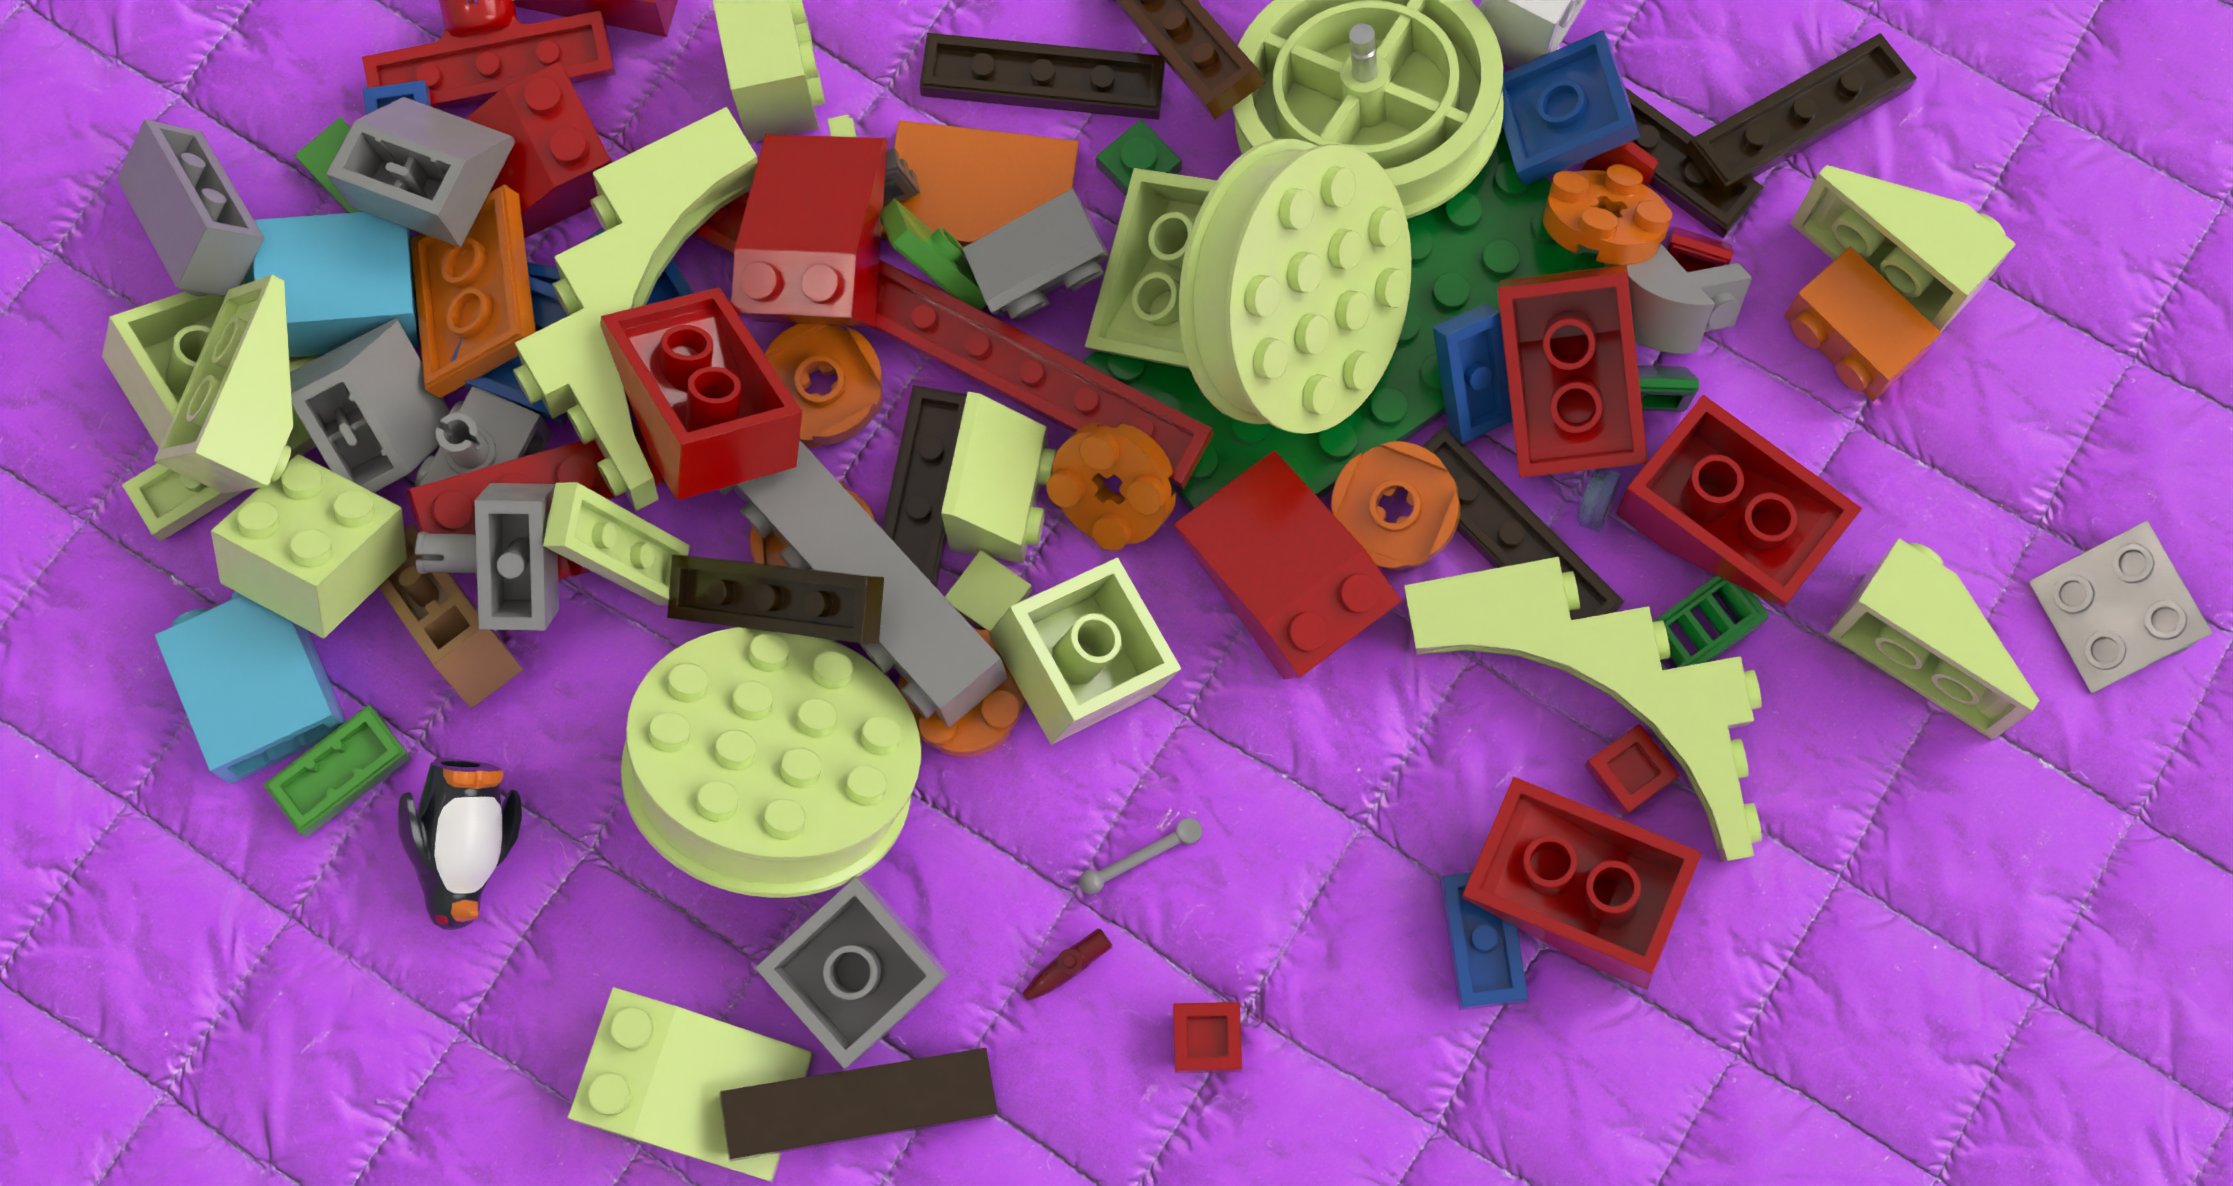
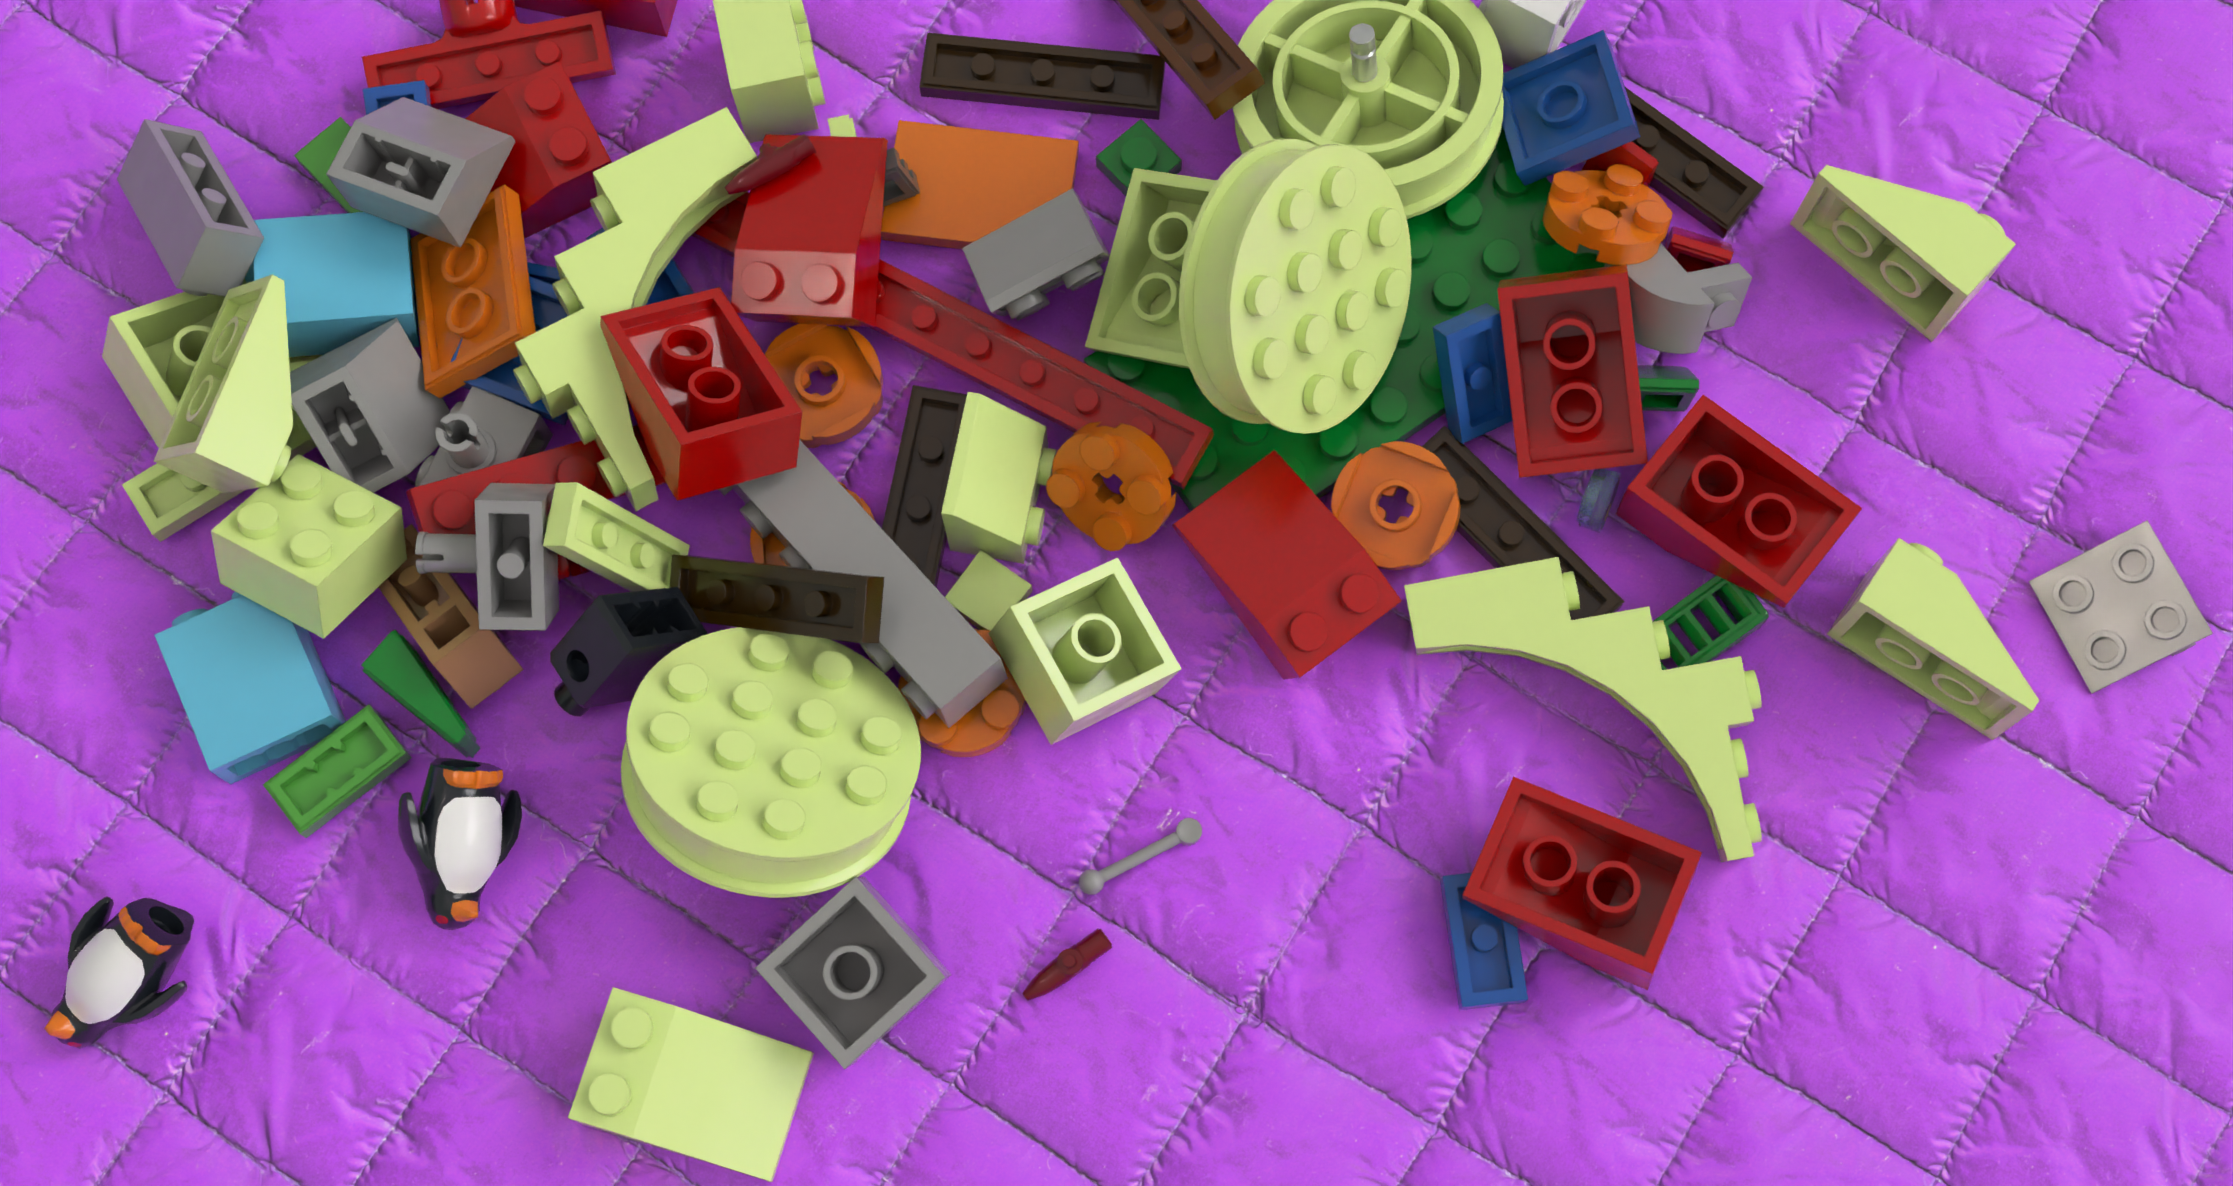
(120, 969): none -> animal
(407, 679): none -> green slope
(618, 645): none -> black torso
(771, 164): none -> dark red helmet
(857, 1104): dark brown tile -> none
(932, 252): bright green plate -> none
(1207, 1037): red plate -> none
(1631, 770): red plate -> none
(1800, 114): dark brown tile -> none
(1860, 324): orange brick -> none

